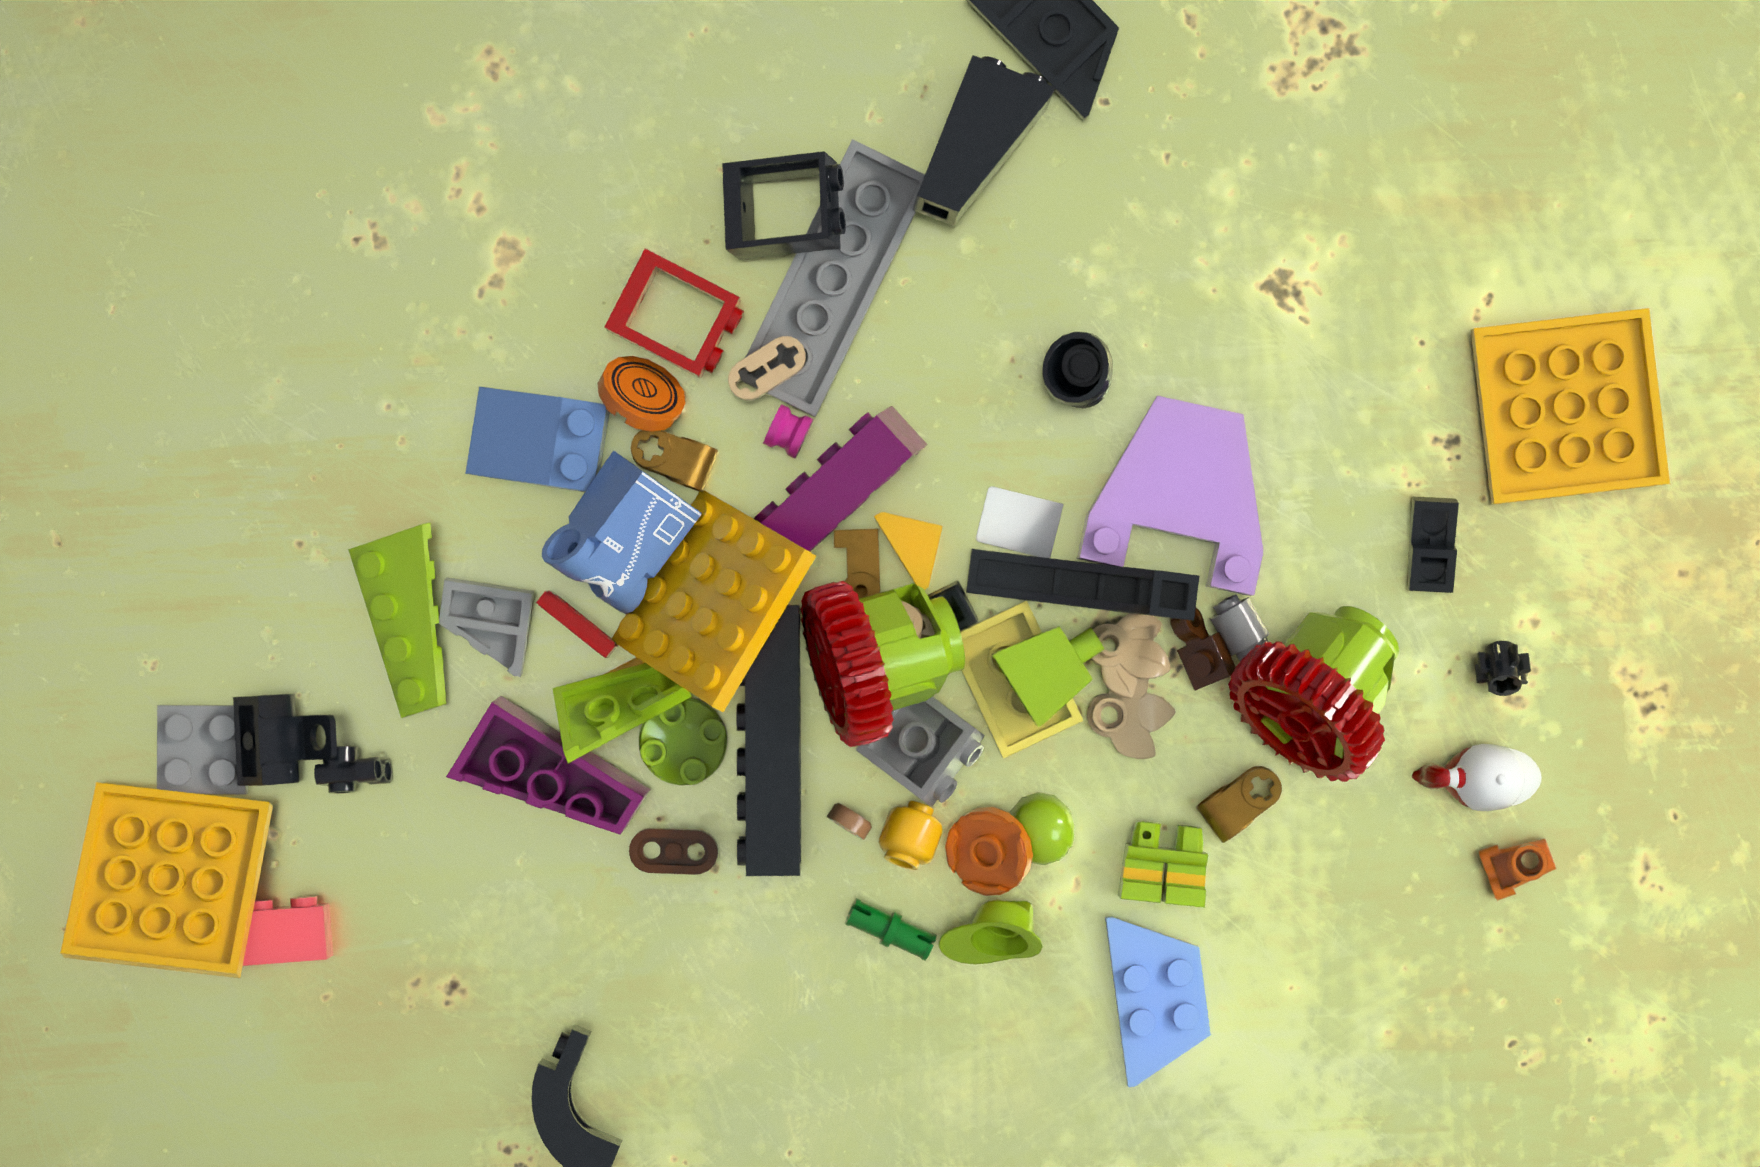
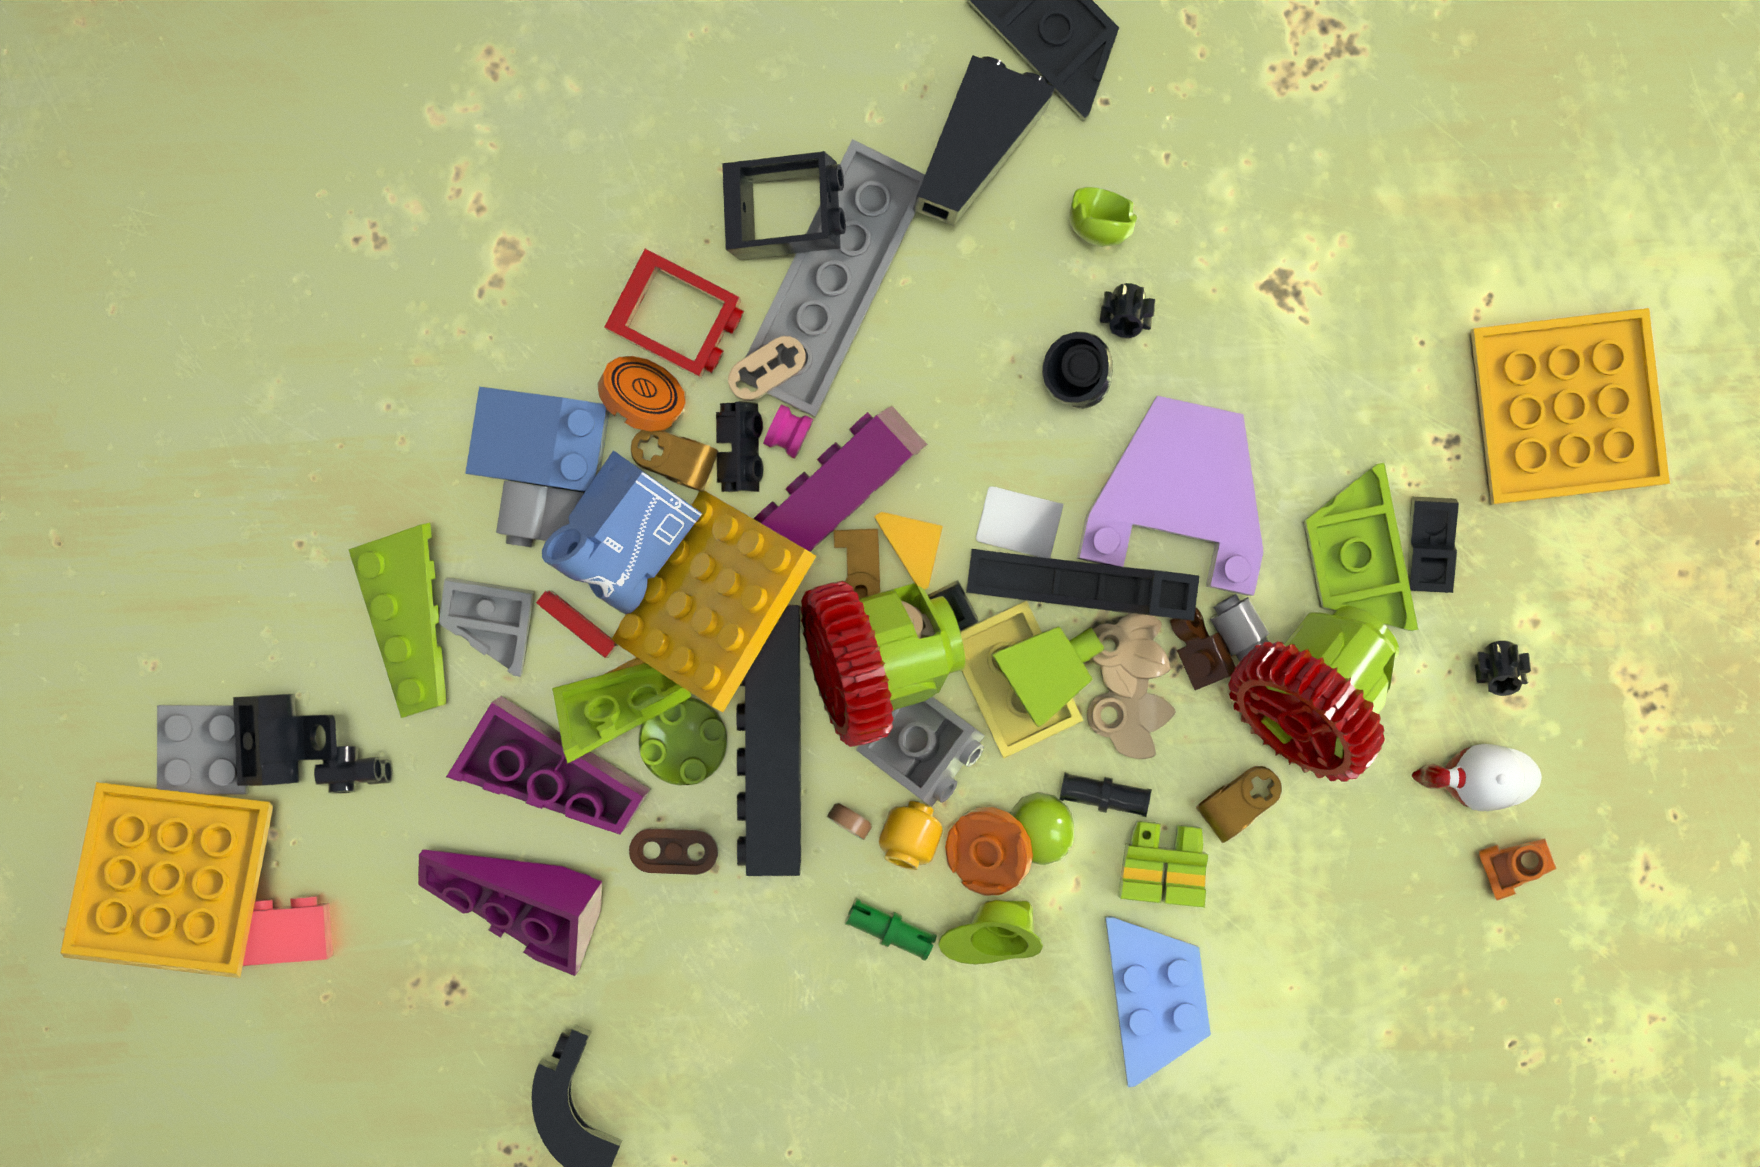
(532, 902): none -> magenta wedge
(533, 512): none -> light grey brick
(741, 426): none -> black hinge
(1102, 216): none -> lime hair
(1105, 794): none -> black pin
(1127, 310): none -> black gear
(1361, 553): none -> lime wing

